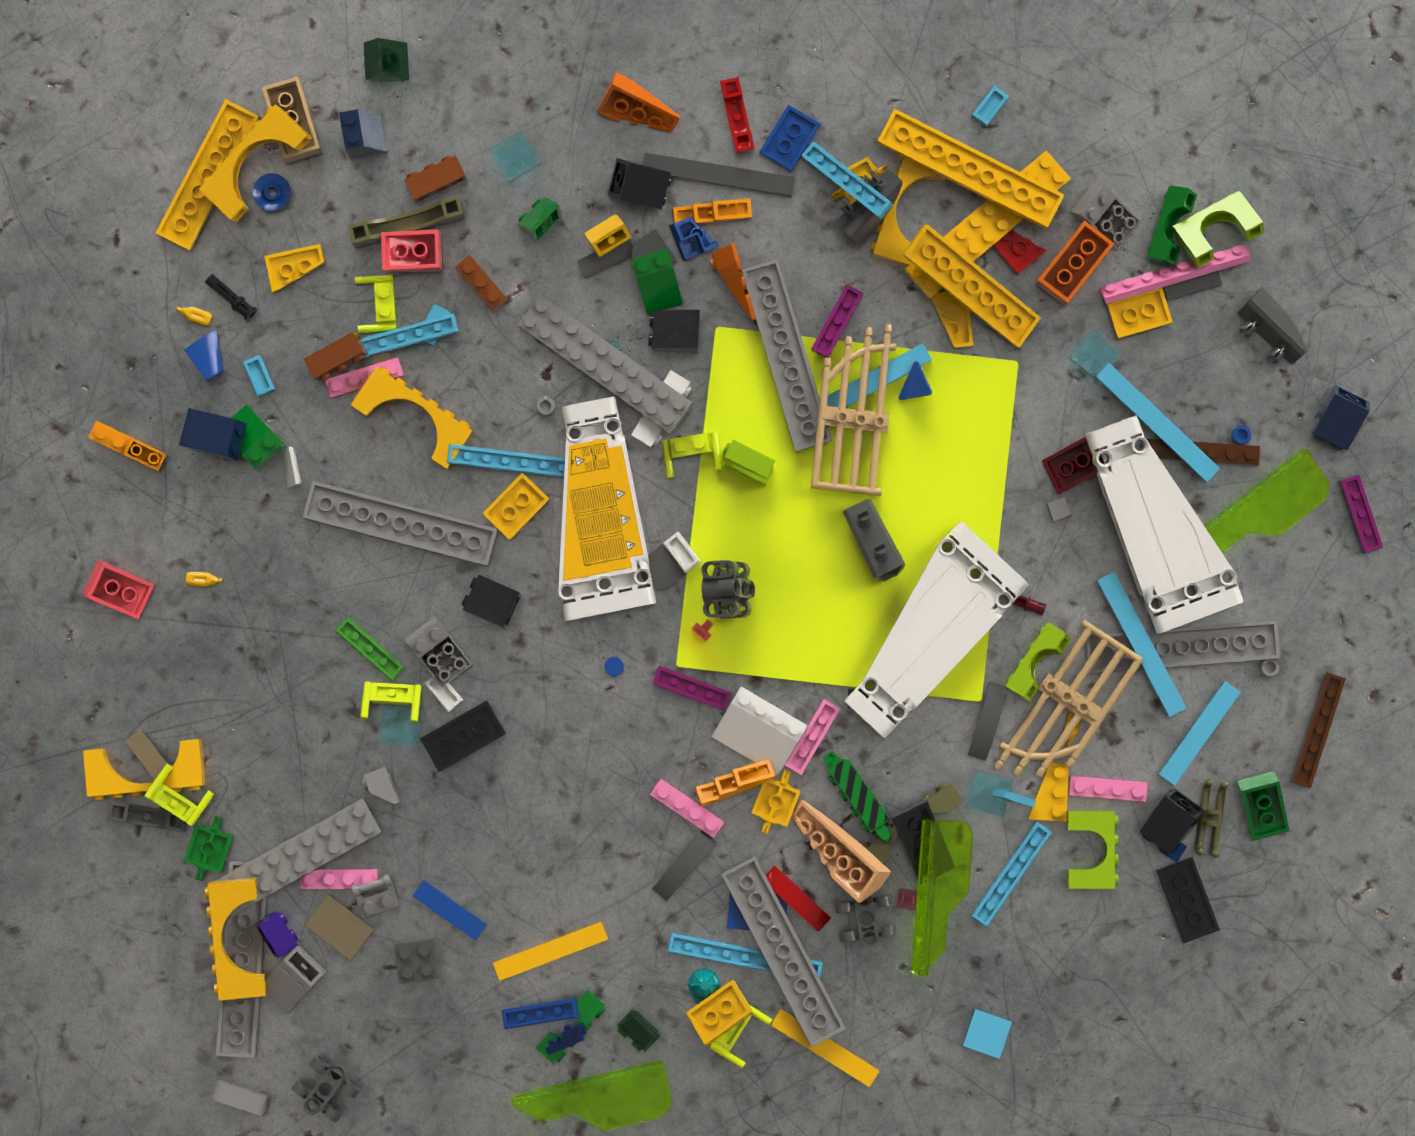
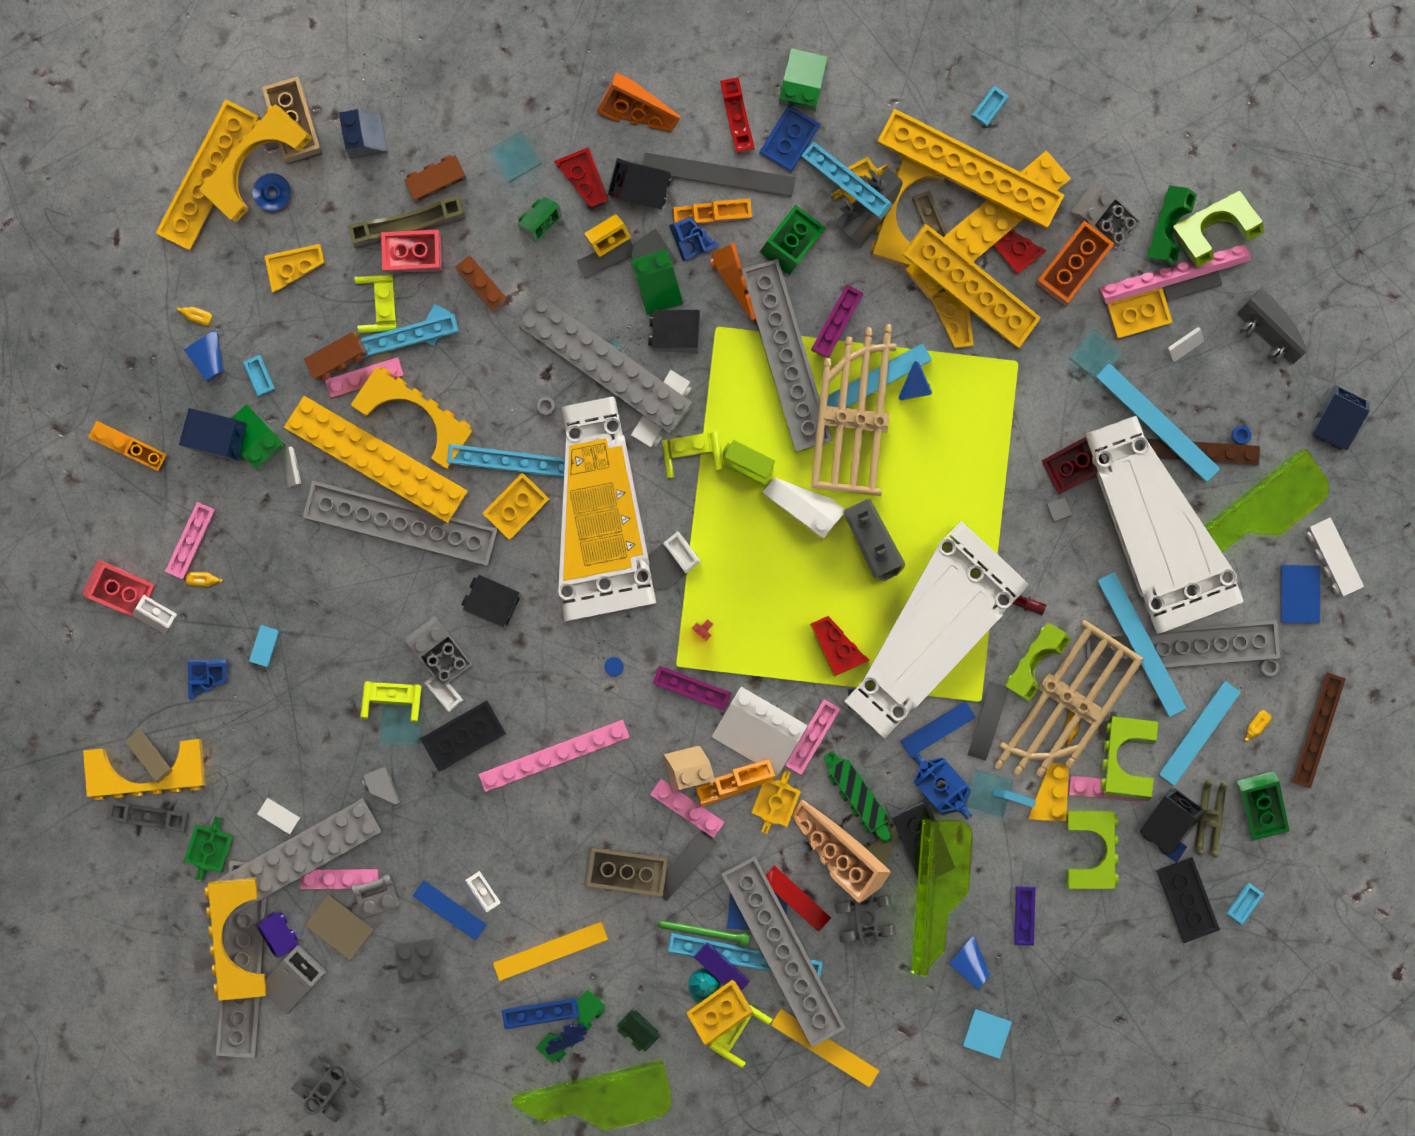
(154, 614): none -> white slope
(174, 801): neon yellow plate -> none
(190, 540): none -> bright pink plate
(205, 675): none -> blue slope
(237, 302): black pin -> none
(240, 1097): light grey beam -> none
(264, 646): none -> medium azure tile
(278, 816): none -> white tile
(369, 648): bright green tile -> none
(375, 459): none -> yellow plate
(386, 60): clear green slope -> none
(480, 893): none -> white slope
(554, 755): none -> bright pink plate
(584, 176): none -> red wing
(625, 871): none -> dark tan slope
(688, 768): none -> tan slope
(720, 967): none -> dark purple tile
(727, 589): dark grey piece -> none
(741, 938): none -> bright green piece
(792, 239): none -> green slope
(803, 80): none -> slope
(807, 507): none -> white wedge
(836, 647): none -> red wing
(906, 899): clear pink tile -> none
(928, 212): none -> dark tan tile
(937, 729): none -> blue tile
(952, 796): none -> blue plate
(971, 964): none -> blue slope
(1011, 874): medium azure tile -> none
(1024, 916): none -> dark purple tile
(1116, 781): none -> lime arch
(1185, 344): none -> white slope
(1245, 904): none -> medium azure tile
(1258, 725): none -> yellow piece
(1300, 594): none -> blue tile
(1334, 557): none -> white brick
(1361, 514): magenta plate -> none

